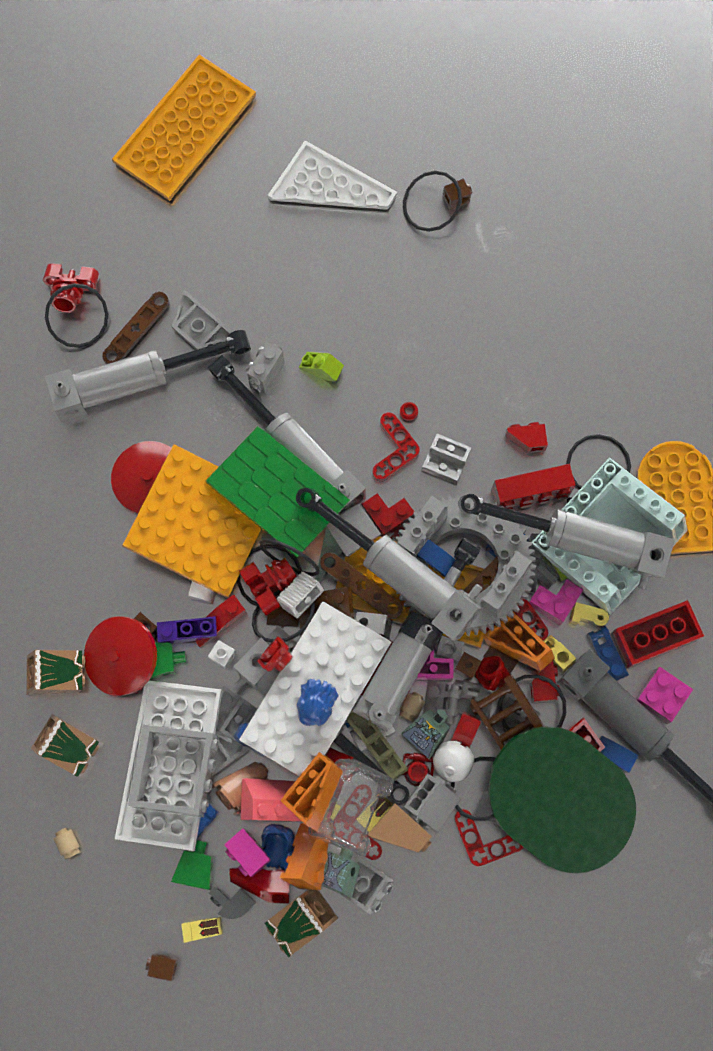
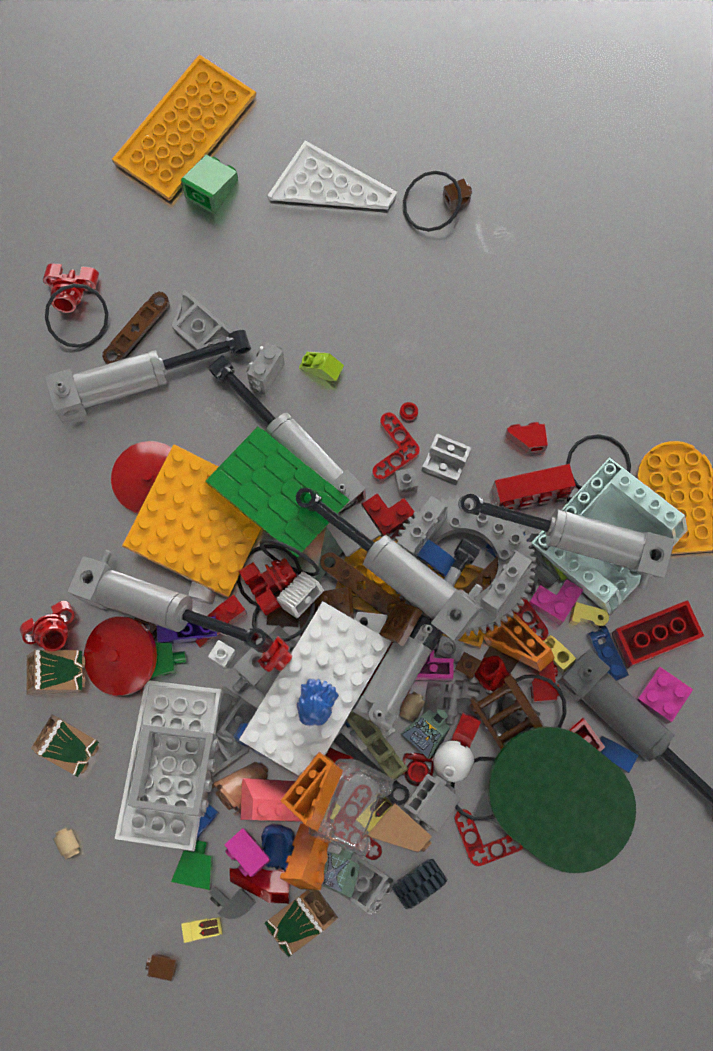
(50, 630): none -> red beam
(106, 588): none -> light grey piece
(209, 183): none -> slope
(400, 623): none -> reddish brown tile
(406, 481): none -> light grey brick
(419, 884): none -> black wheel

